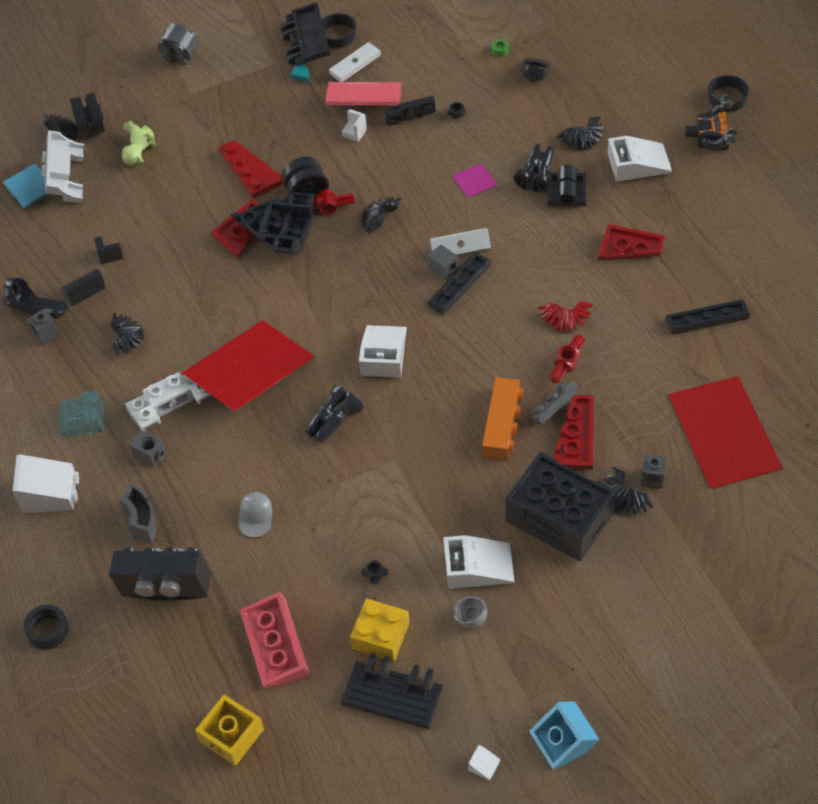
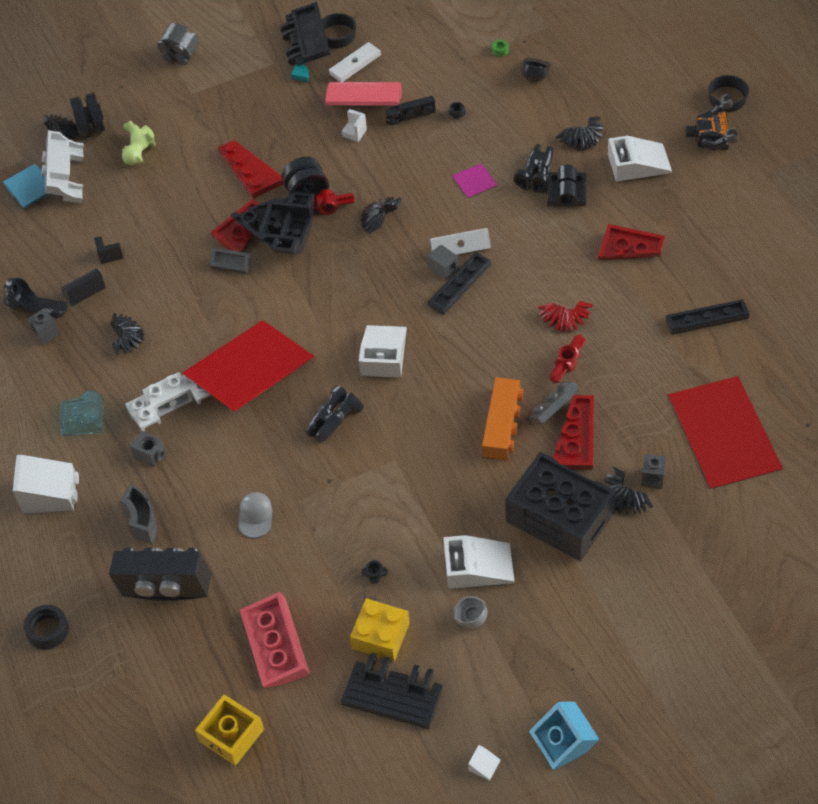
(230, 260): none -> dark grey tile

